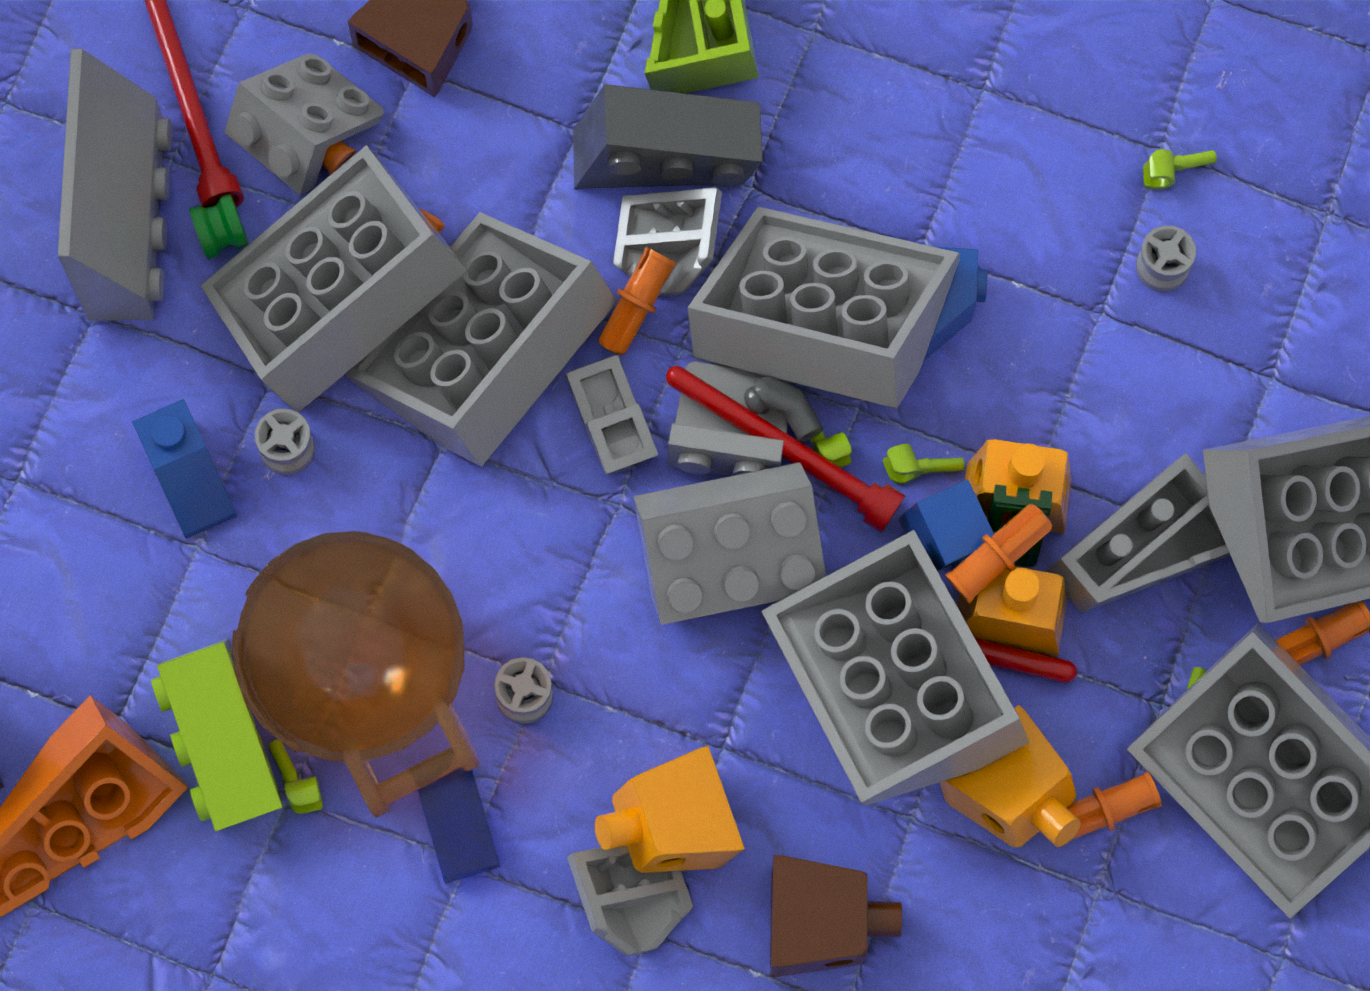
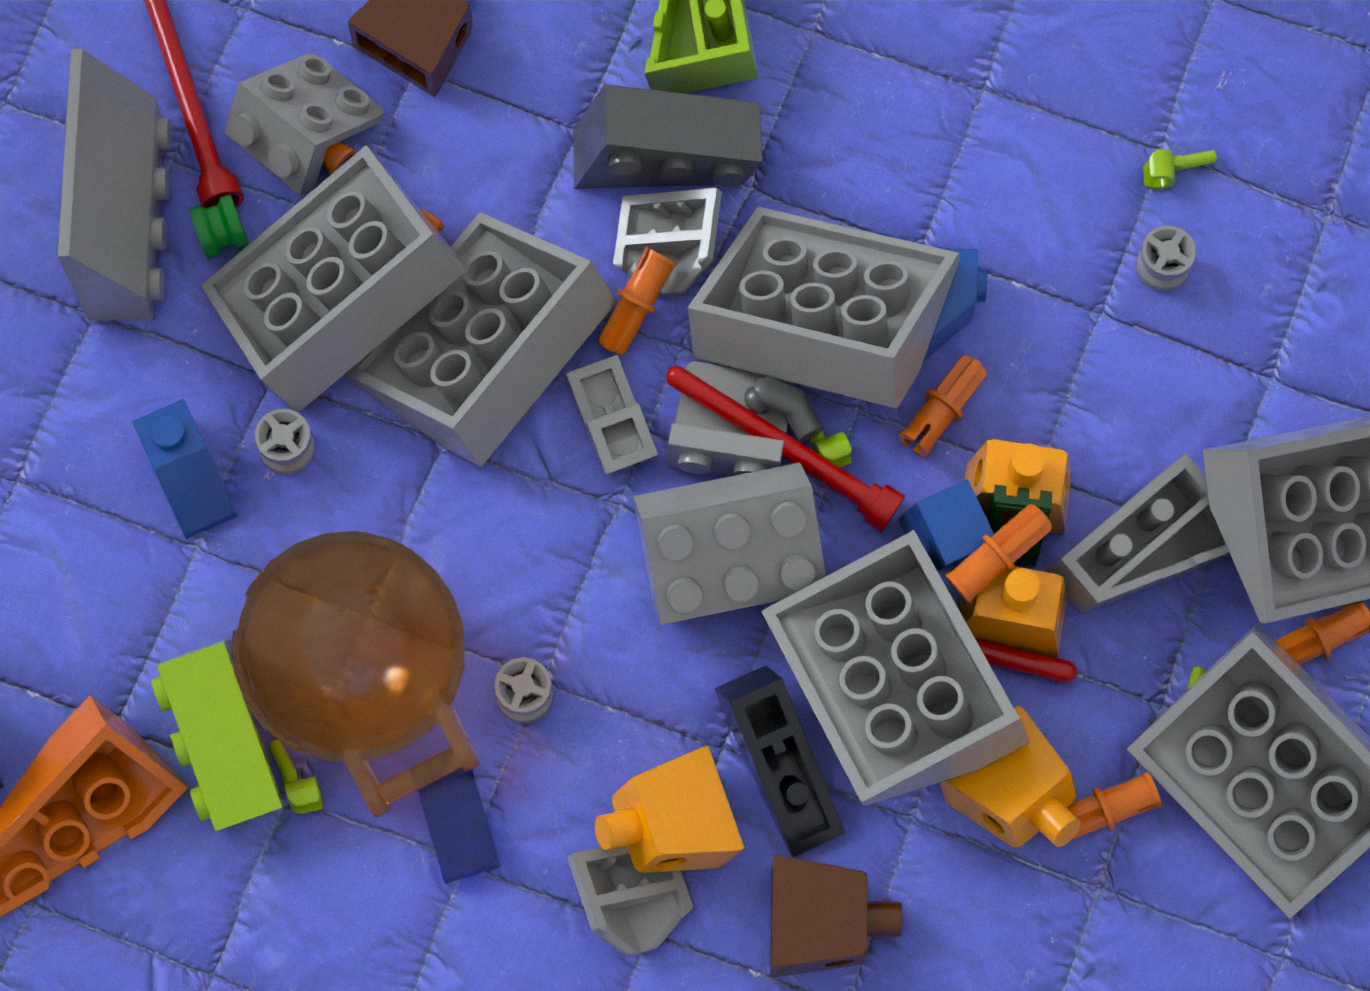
(780, 759): none -> black slope
(904, 467): lime hand -> none
(943, 404): none -> orange axle

